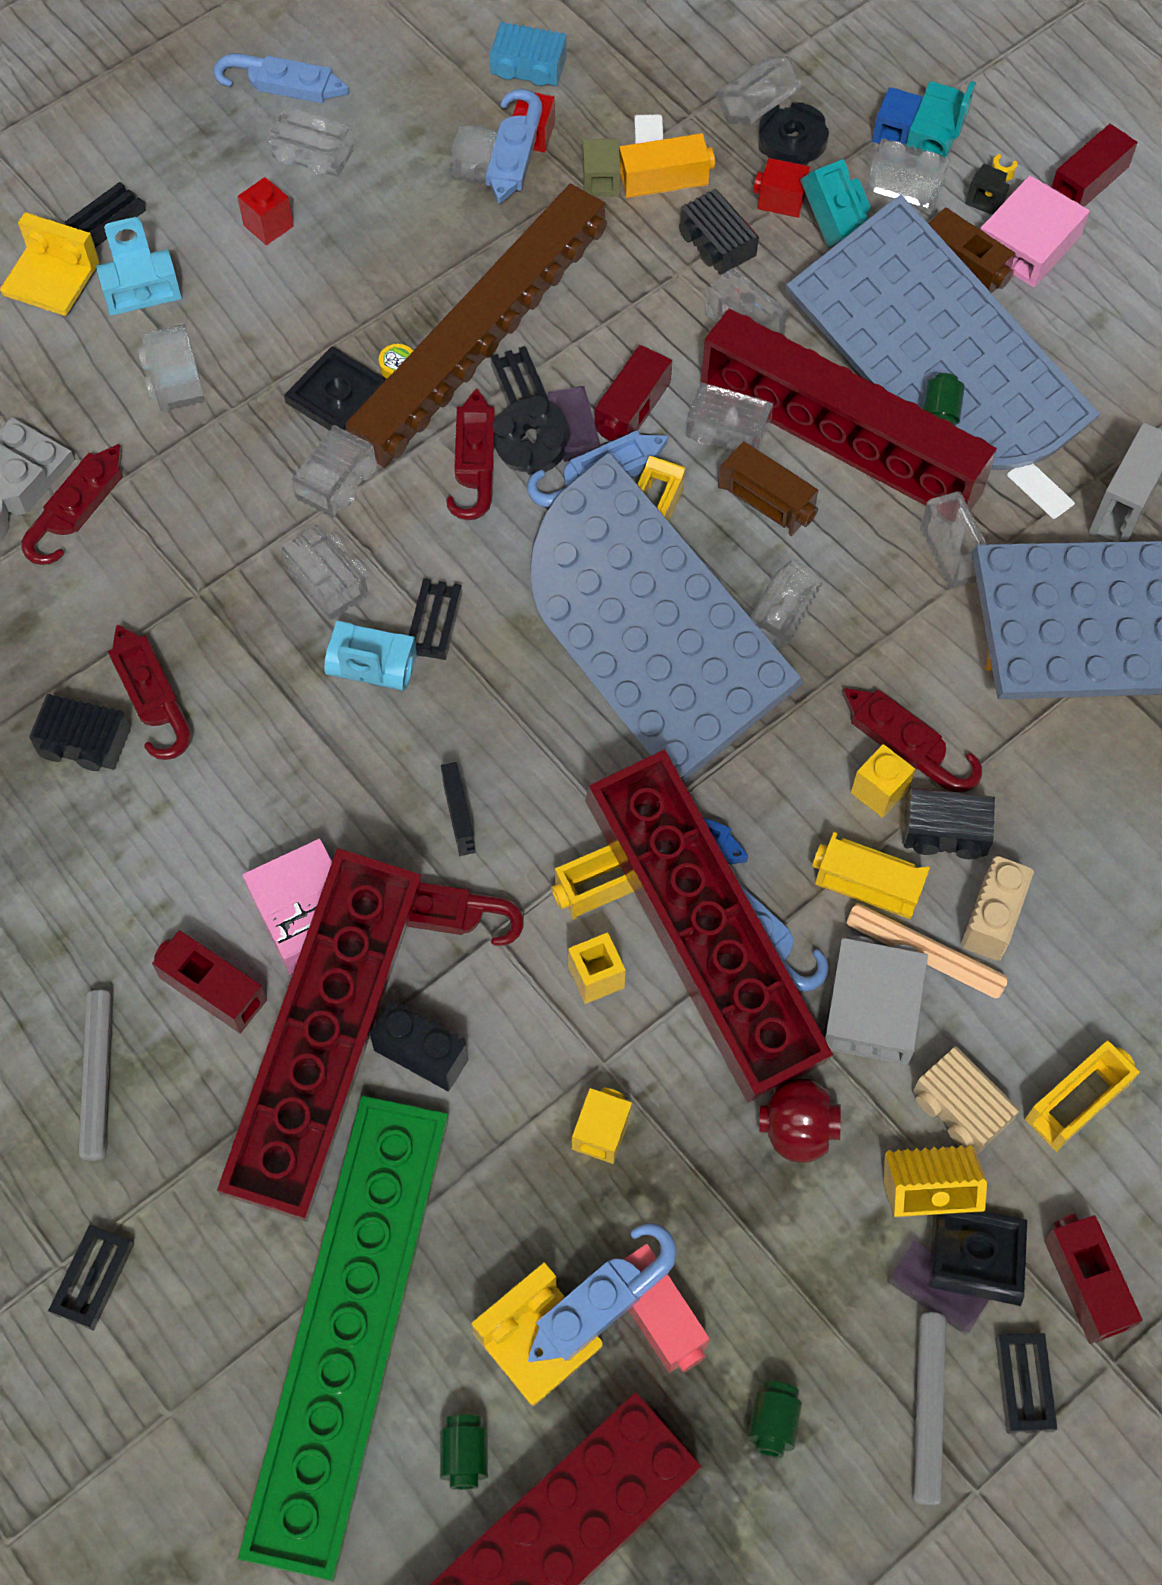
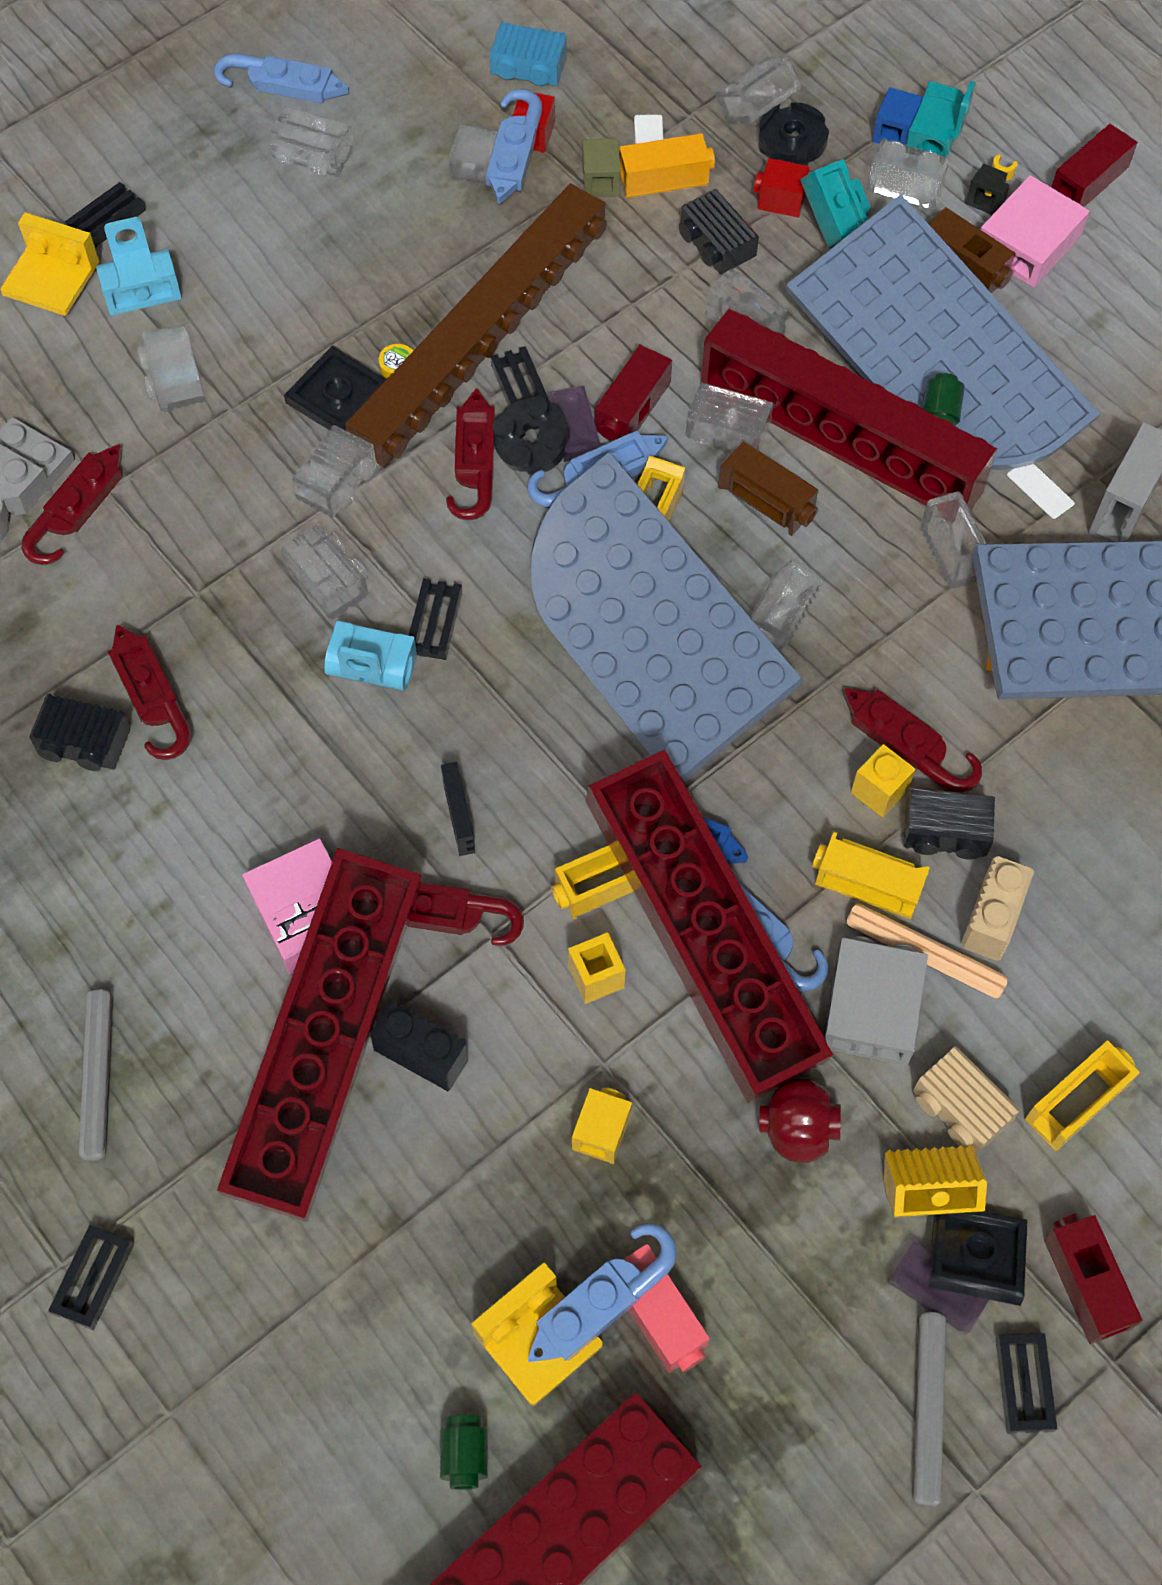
(209, 981): dark red brick -> none
(265, 211): red brick -> none
(344, 1341): green plate -> none
(775, 1419): dark green brick -> none

